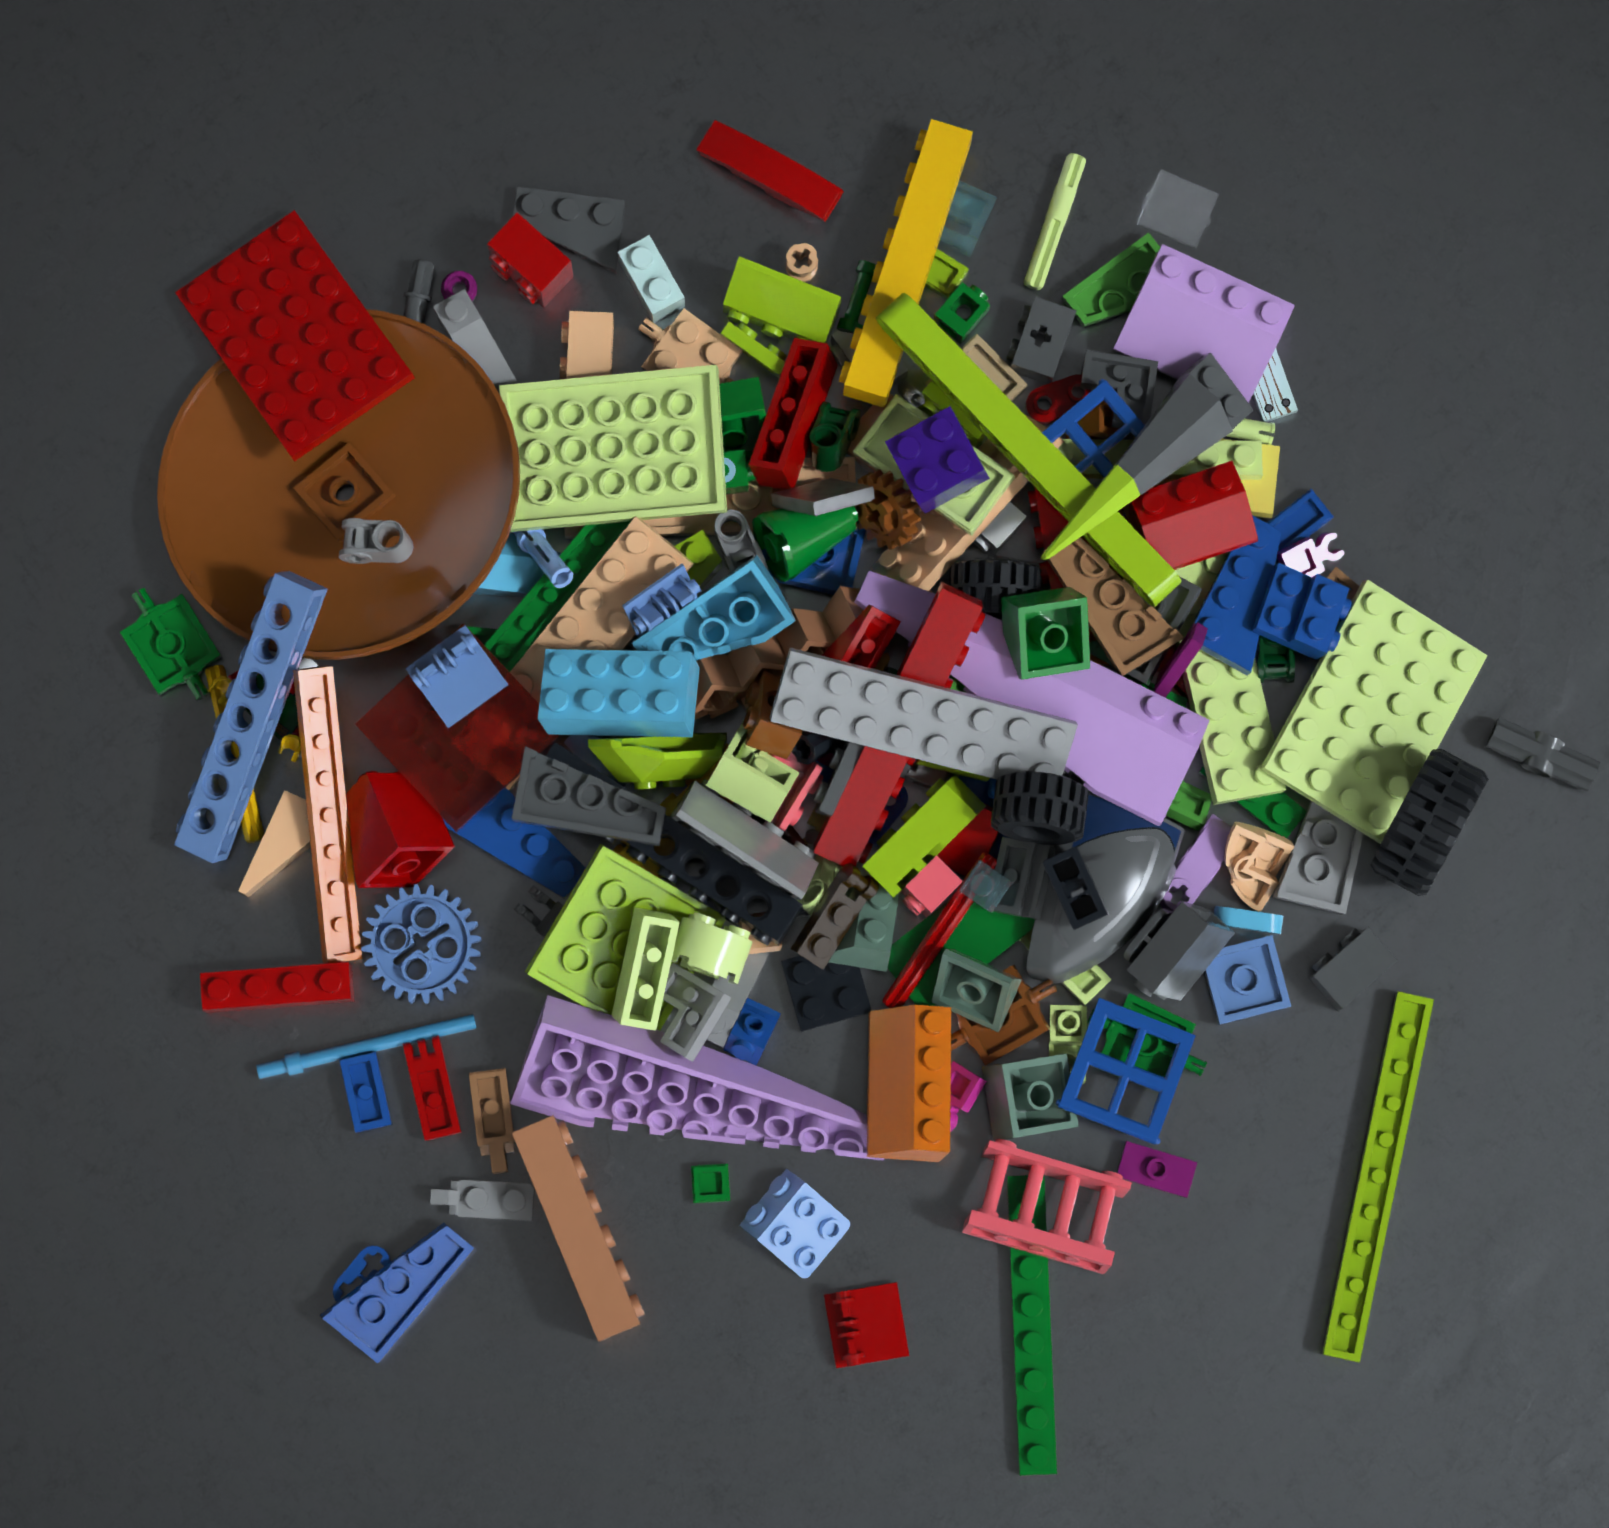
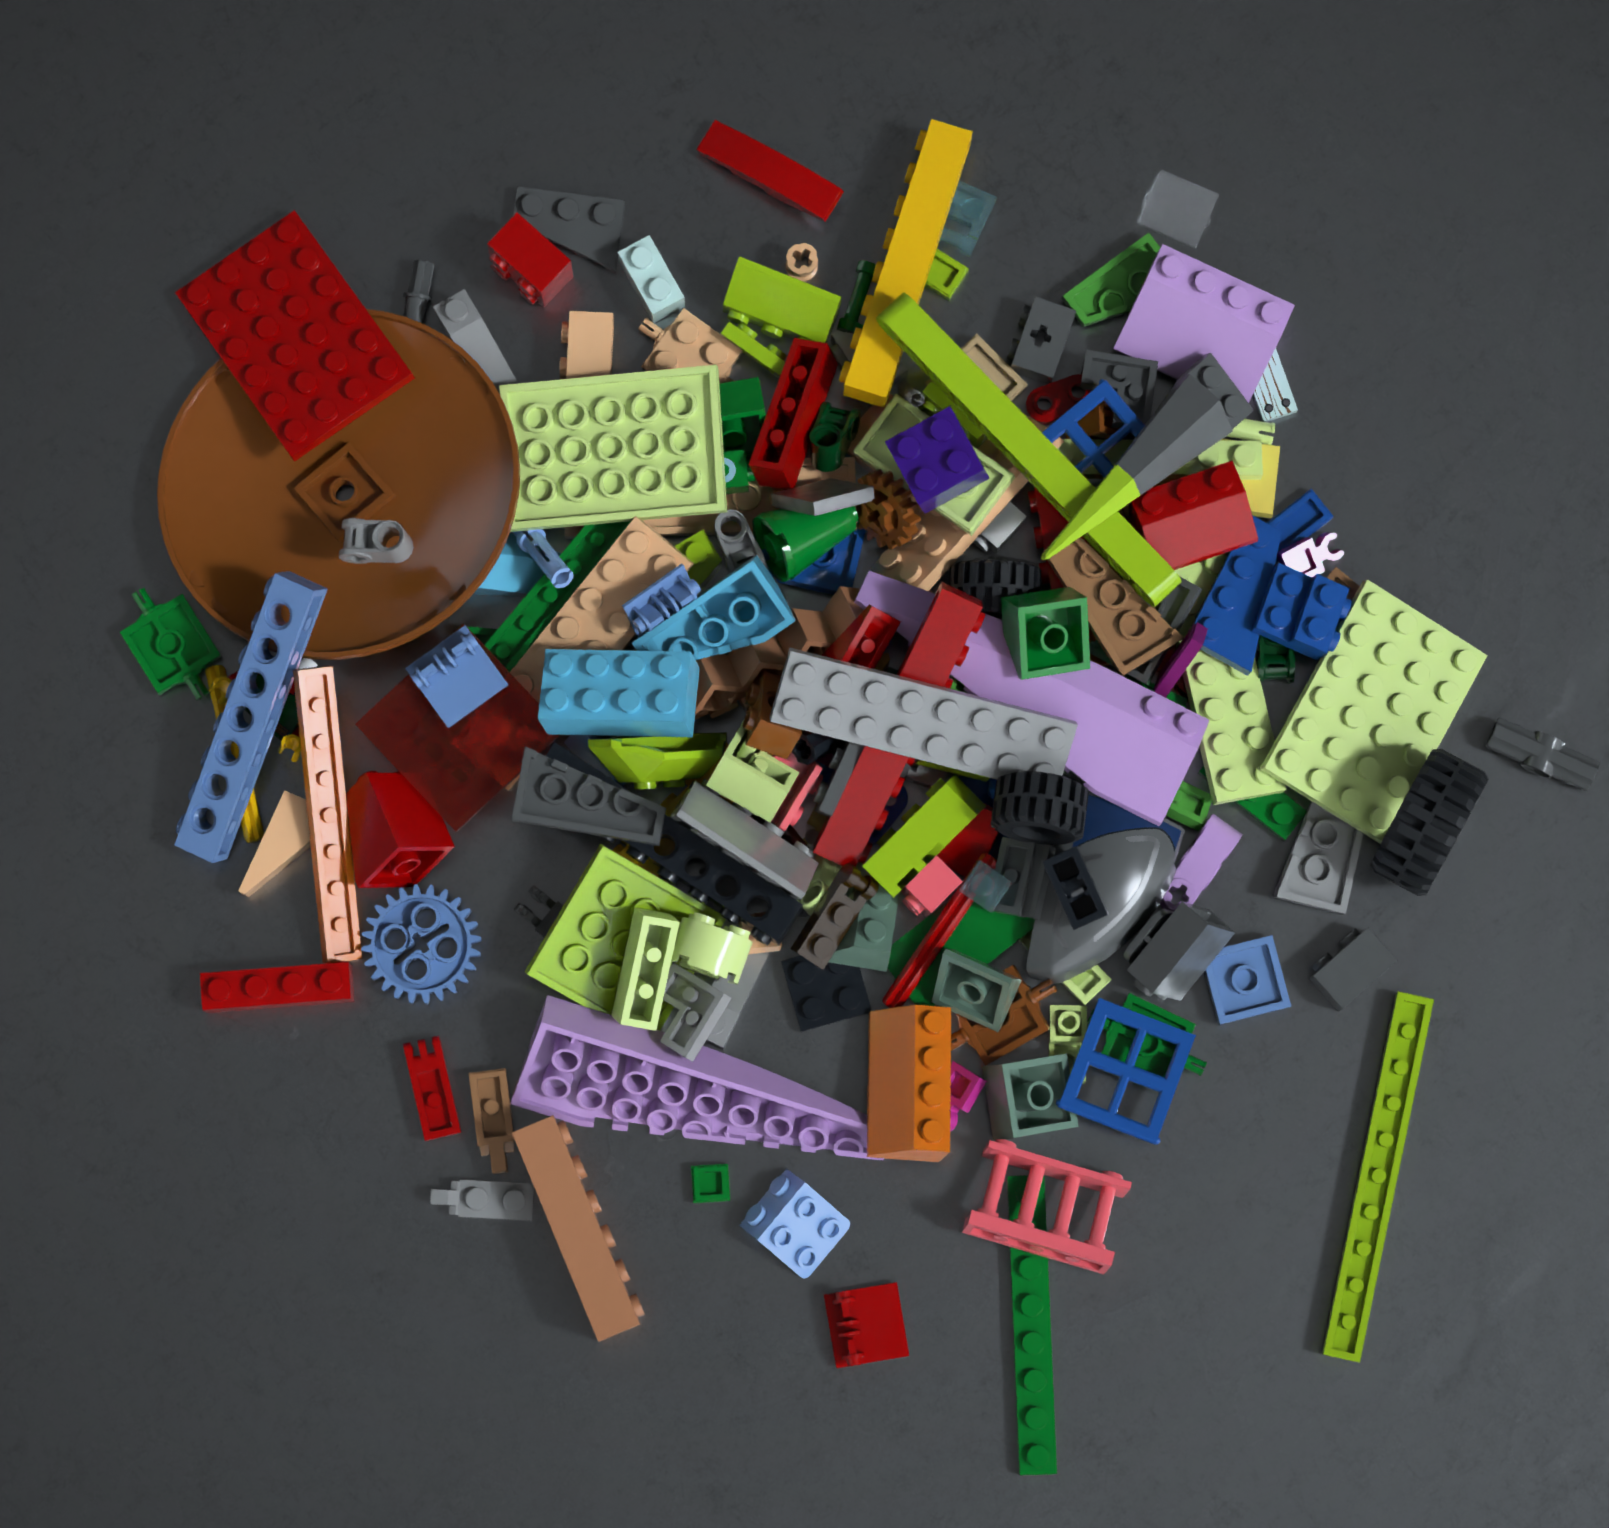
(296, 1063): dark azure bar -> none
(357, 1267): blue beam -> none
(365, 1092): blue plate -> none
(392, 1298): blue wing -> none
(455, 278): magenta plate -> none
(523, 846): blue wing -> none
(752, 1031): blue brick -> none
(963, 297): green brick -> none
(1054, 221): yellowish green axle -> none
(1156, 1169): magenta plate -> none
(1250, 919): medium azure beam -> none
(1254, 861): light nougat brick -> none

